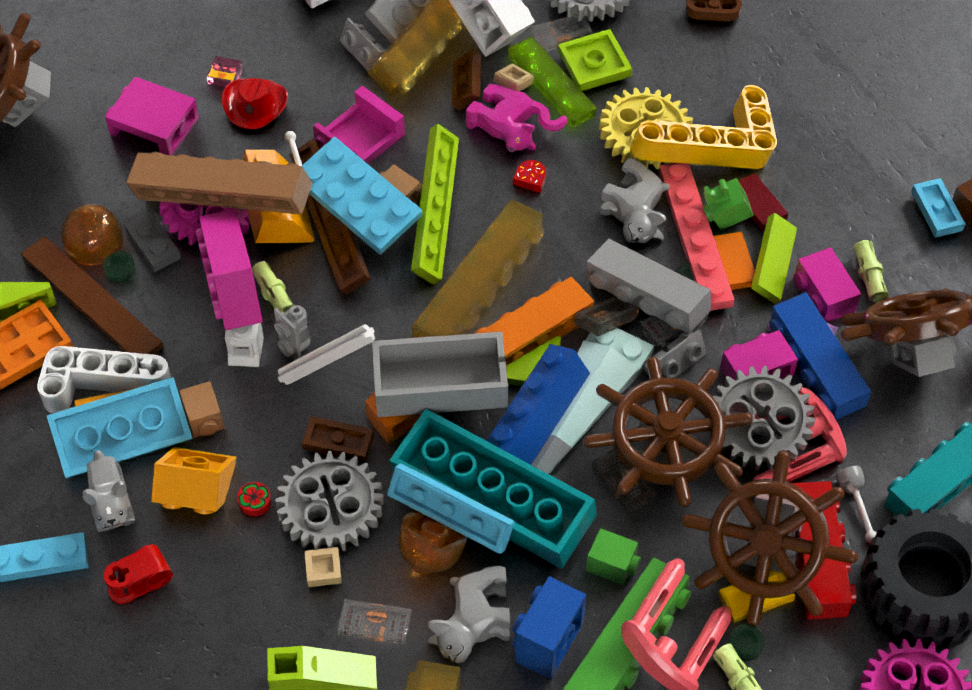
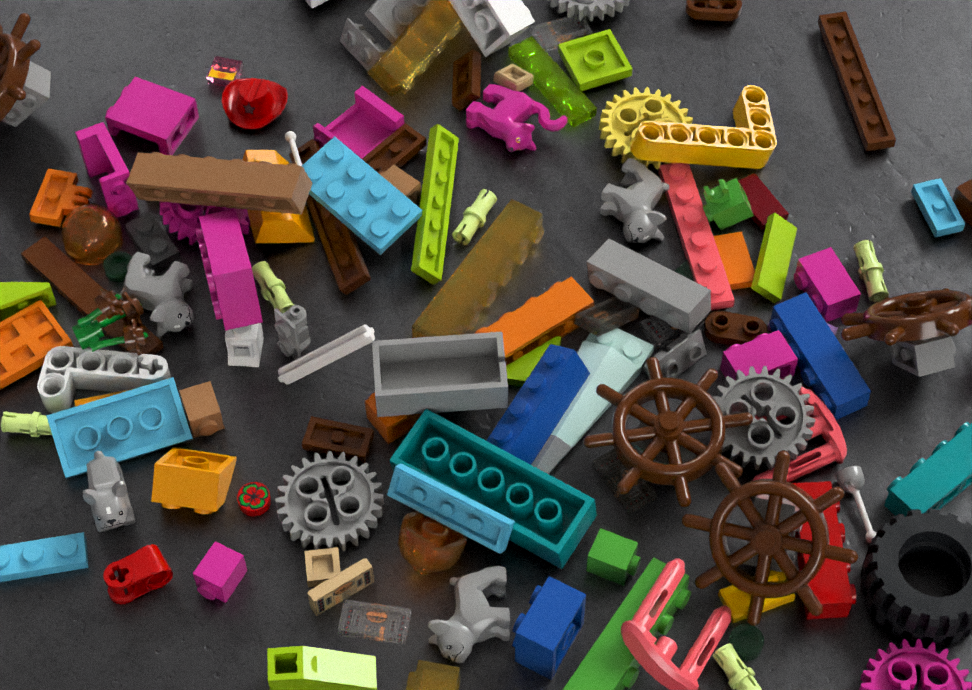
(32, 424): none -> yellowish green pin
(58, 197): none -> orange hinge
(102, 156): none -> dark pink panel
(109, 303): none -> plant
(160, 293): none -> light grey animal
(219, 572): none -> dark pink brick
(340, 586): none -> tan tile
(396, 149): none -> reddish brown plate
(474, 217): none -> yellowish green pin
(530, 175): red tile -> none
(735, 328): none -> reddish brown plate
(856, 81): none -> reddish brown plate

